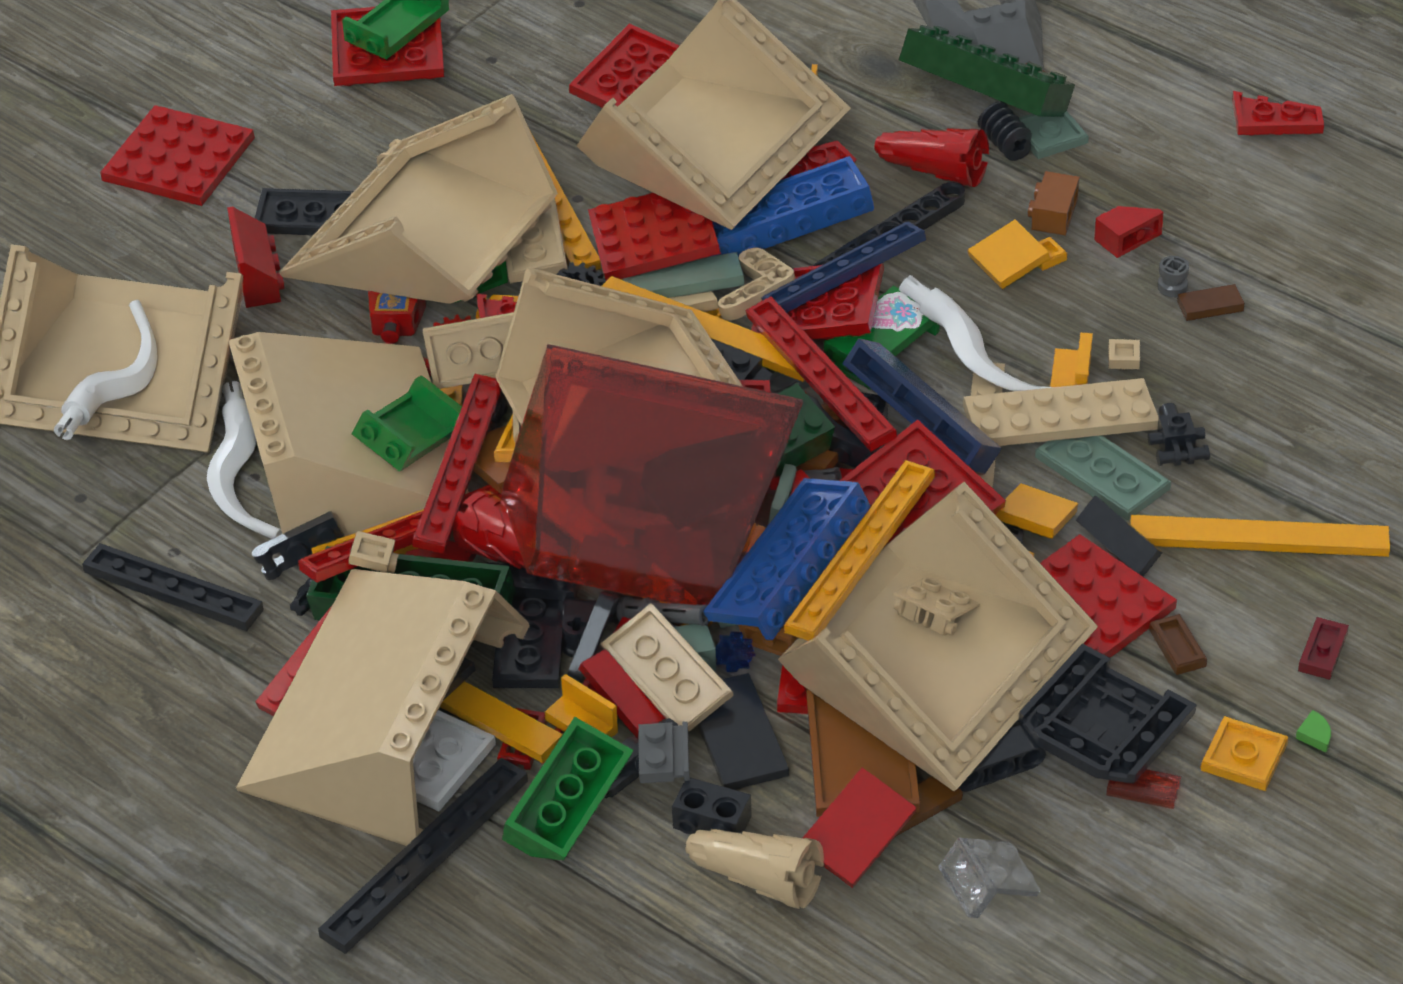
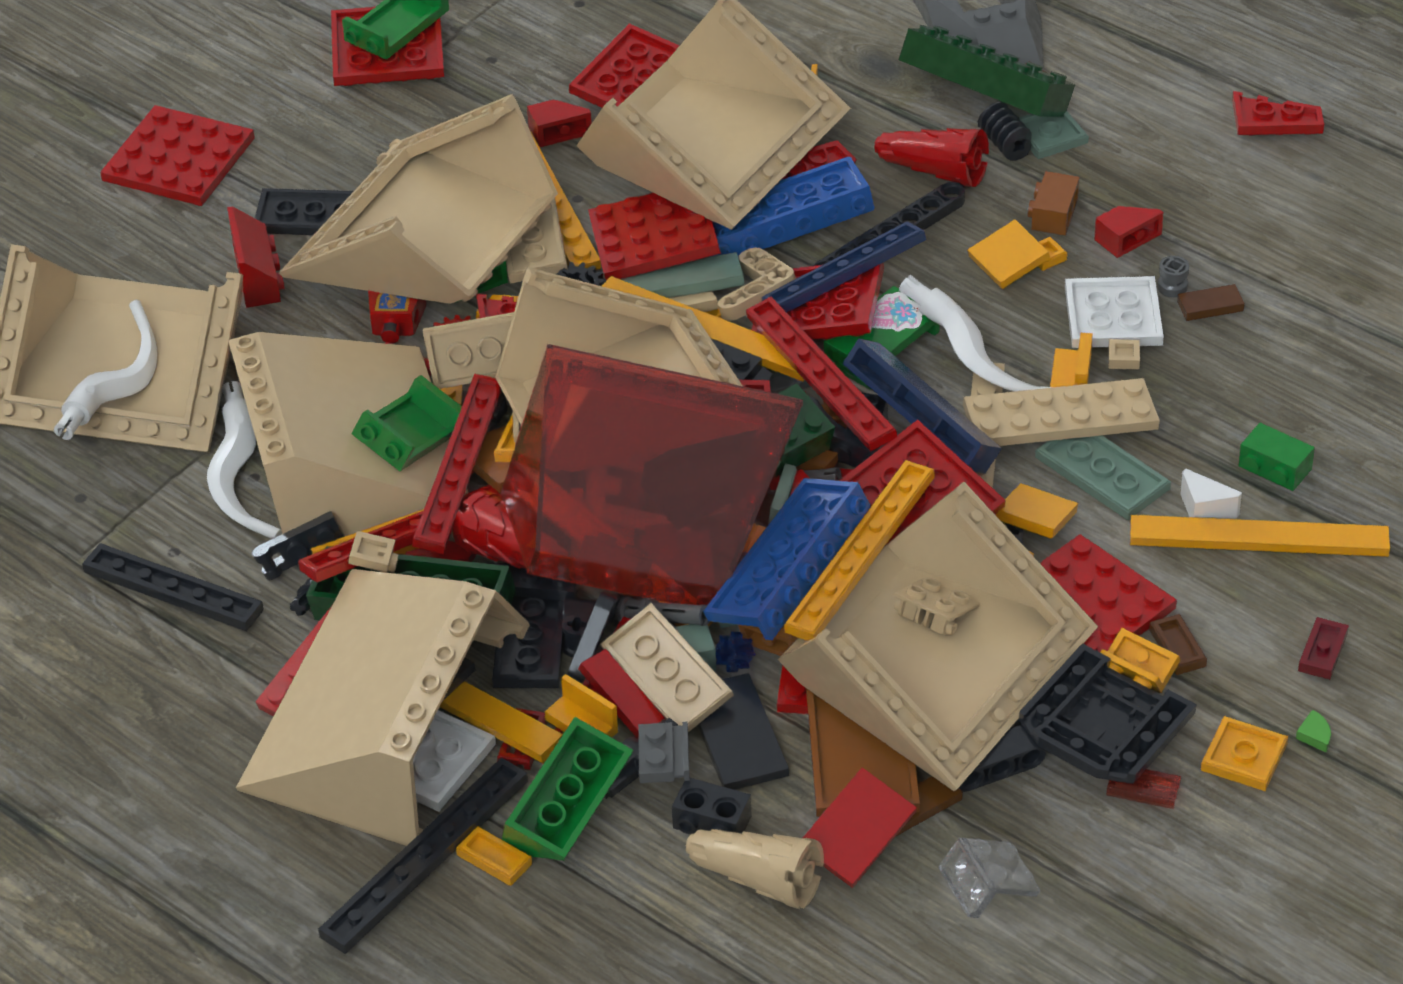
(494, 856): none -> light orange tile
(557, 122): none -> red slope
(1114, 310): none -> white plate
(1118, 536): black tile -> none
(1142, 660): none -> light orange bracket
(1177, 437): black piece -> none
(1209, 498): none -> white slope
(1276, 456): none -> green brick

